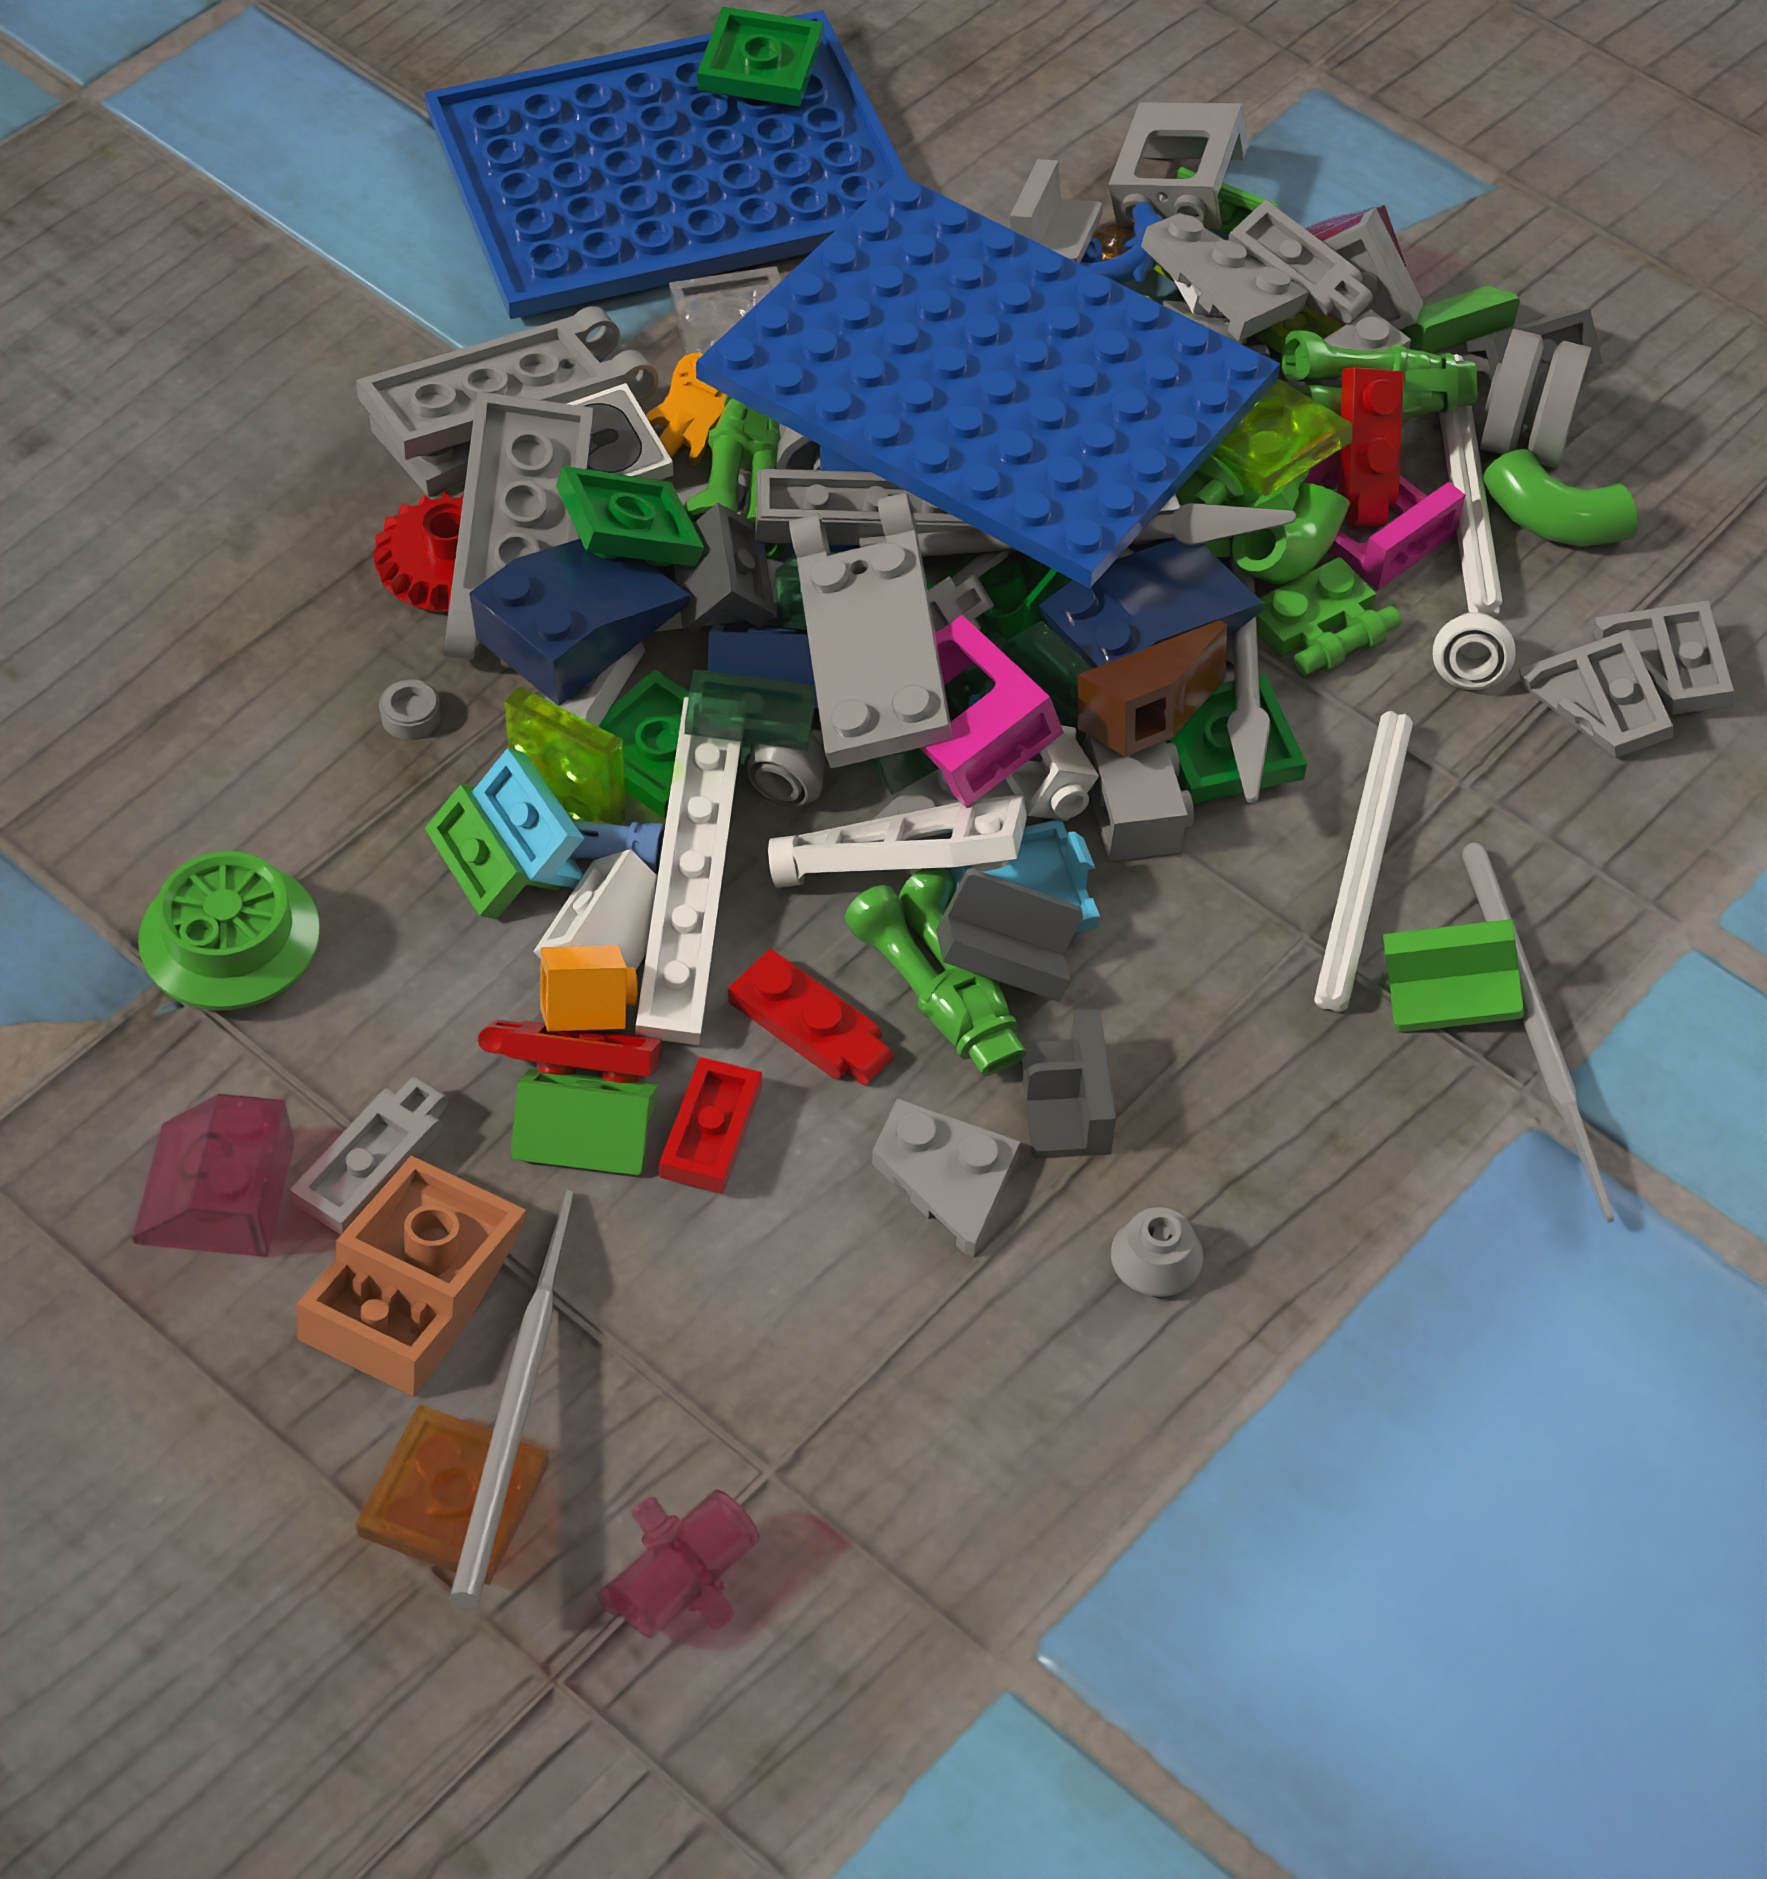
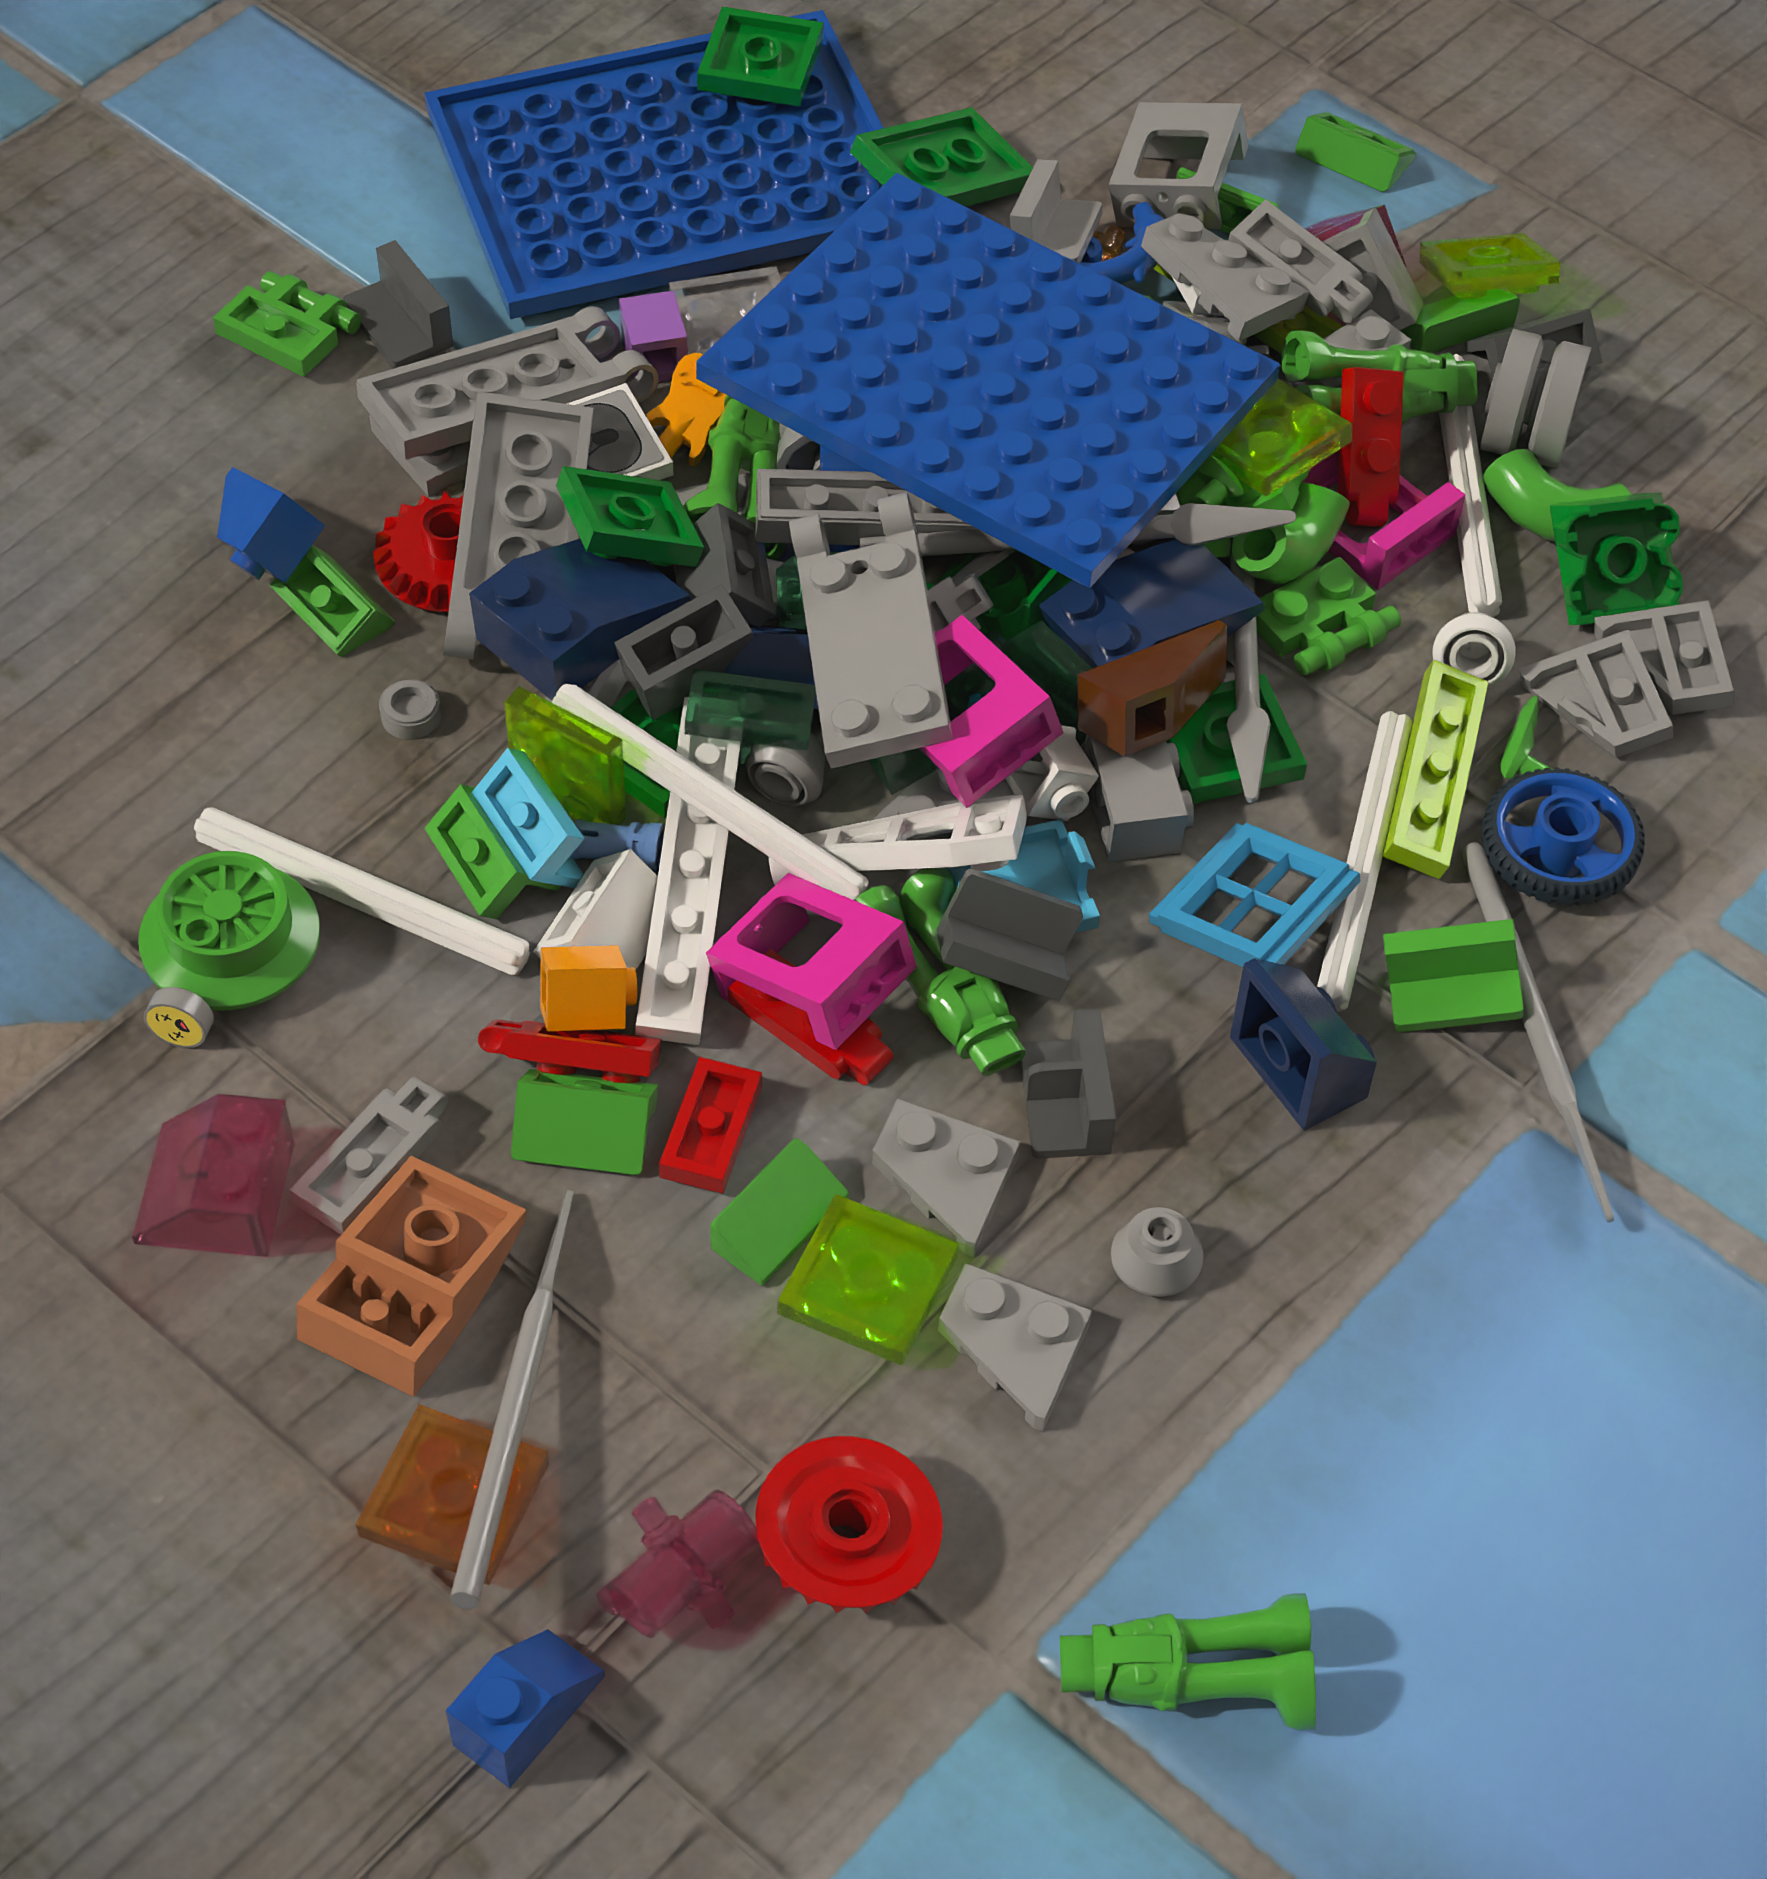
(178, 1017): none -> tile
(264, 527): none -> blue slope
(278, 330): none -> bright green plate
(332, 603): none -> bright green slope
(366, 892): none -> white axle
(402, 310): none -> dark grey panel
(520, 1703): none -> blue slope
(655, 330): none -> medium lavender brick
(665, 652): none -> dark grey slope
(716, 798): none -> white axle
(775, 1212): none -> bright green slope
(840, 981): none -> dark pink window
(854, 1486): none -> red gear
(868, 1279): none -> clear neon green plate
(947, 153): none -> green plate
(1015, 1337): none -> light grey wing
(1148, 1661): none -> bright green piece
(1213, 874): none -> dark azure piece
(1300, 1043): none -> dark blue slope
(1353, 151): none -> bright green slope
(1436, 770): none -> lime plate
(1488, 263): none -> clear neon green plate
(1516, 754): none -> bright green bar
(1562, 837): none -> blue wheel
(1616, 555): none -> green slope

